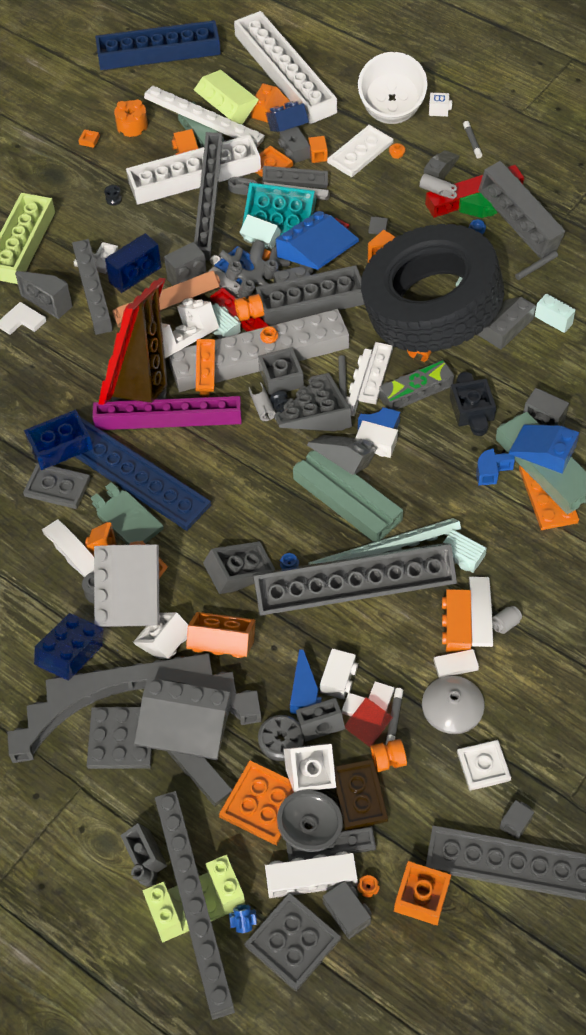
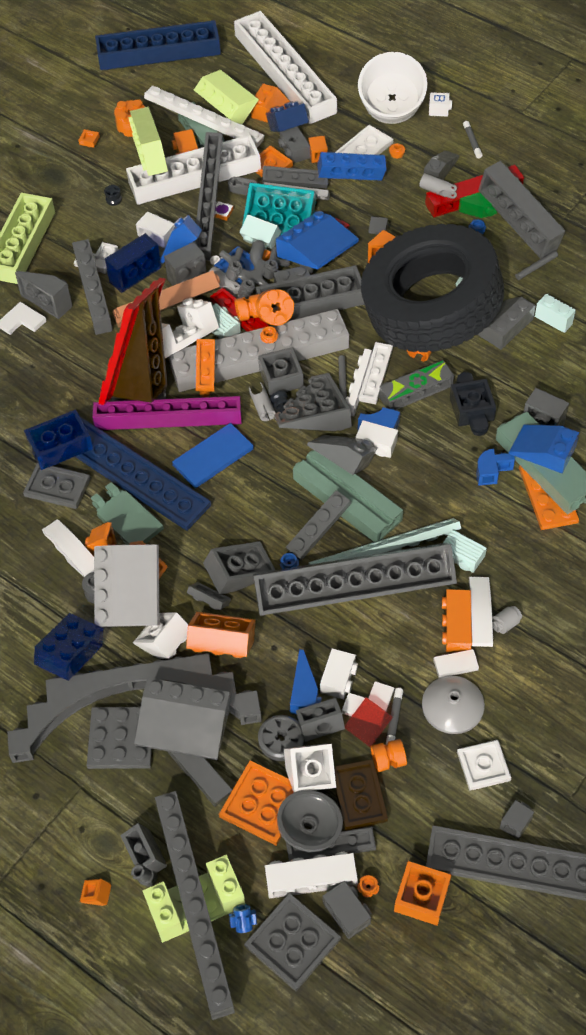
(95, 892): none -> orange slope
(147, 141): none -> yellowish green brick
(155, 227): none -> white brick
(183, 234): none -> blue slope
(212, 455): none -> blue tile
(213, 598): none -> dark grey plate
(223, 211): none -> tile
(265, 311): none -> orange brick
(318, 525): none -> dark grey plate
(351, 166): none -> blue brick

